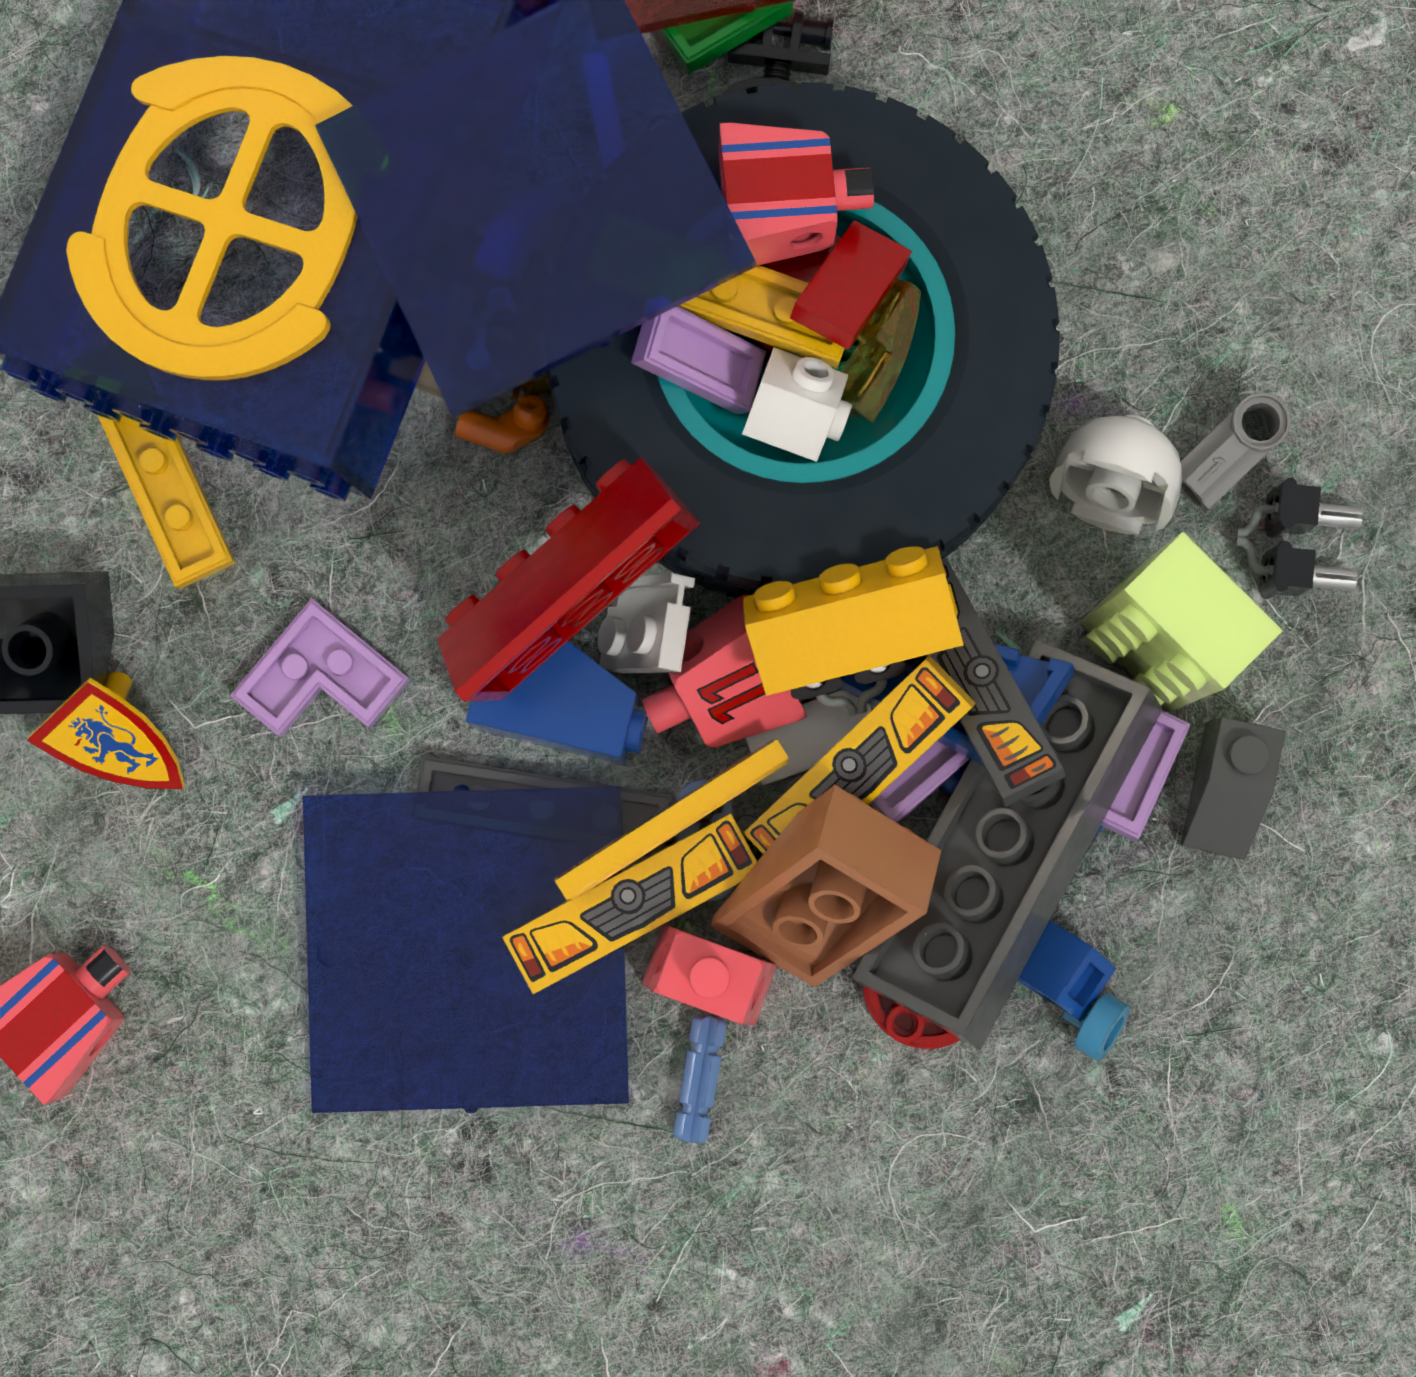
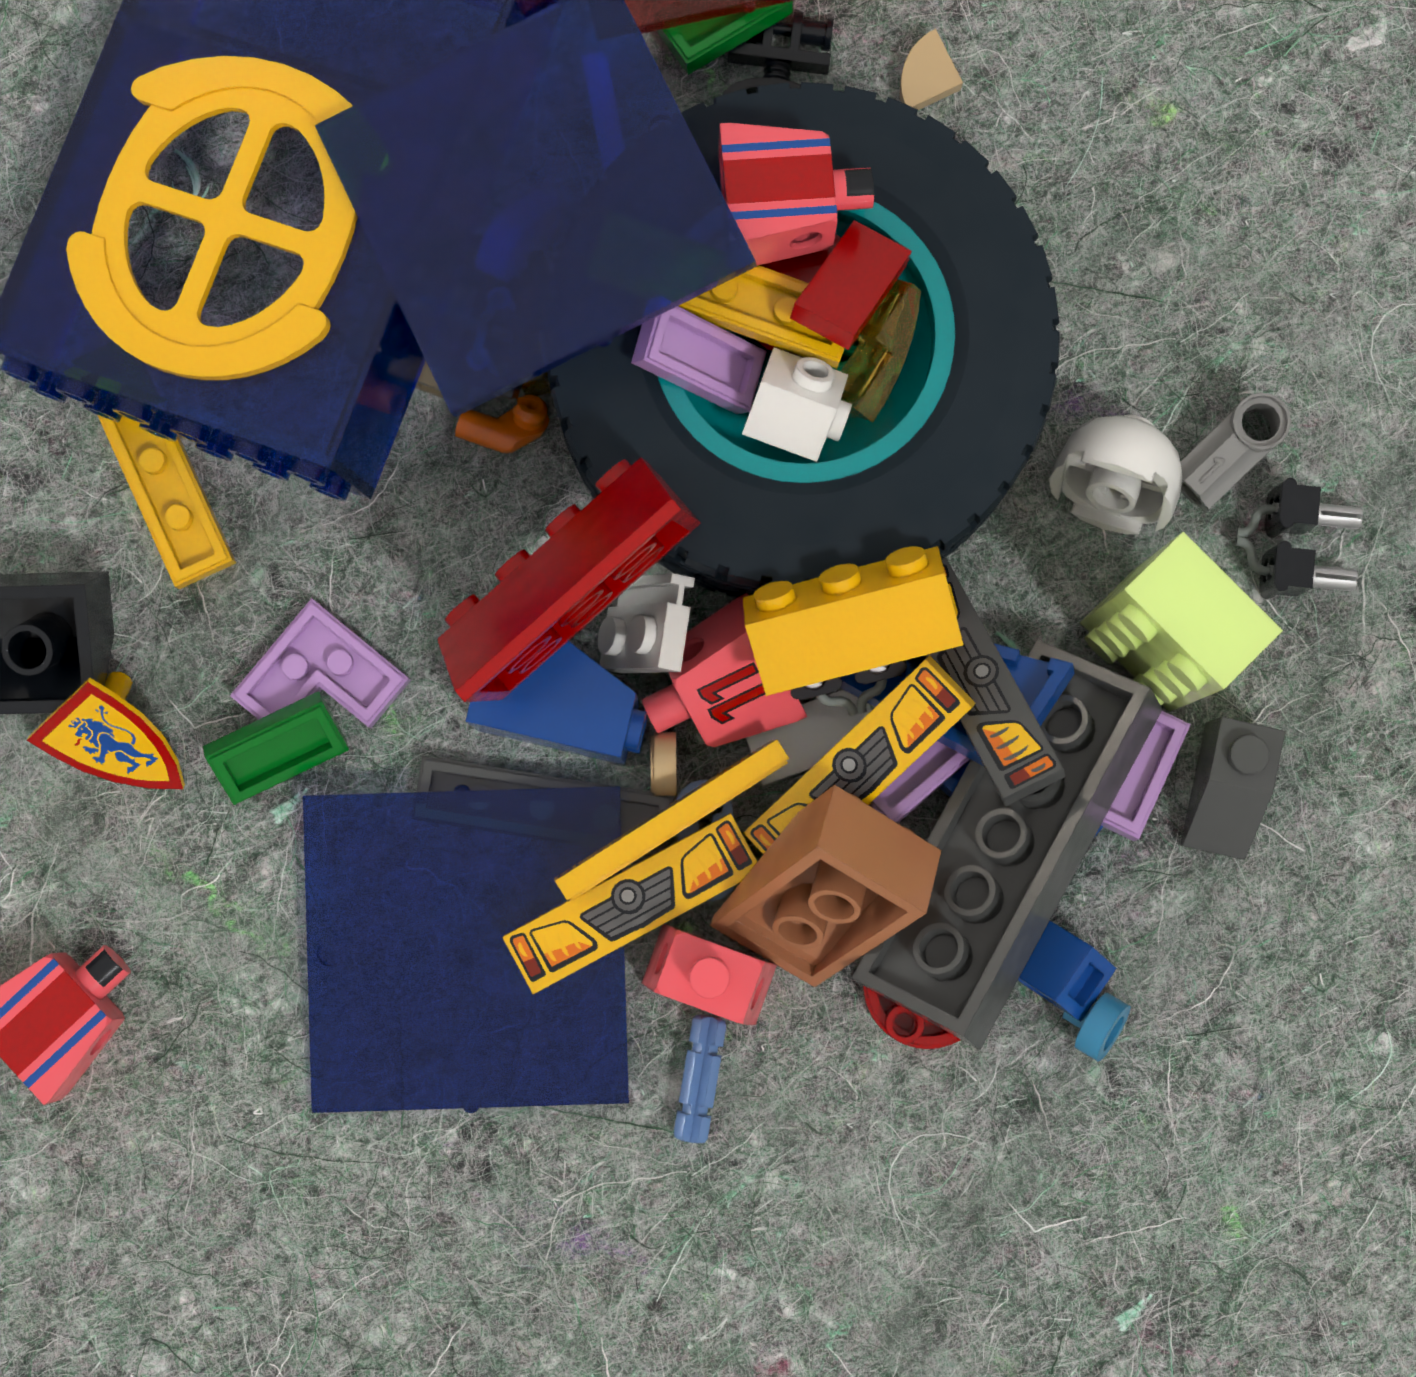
(275, 748): none -> green tile
(663, 763): none -> tan tile
(928, 73): none -> tan tile

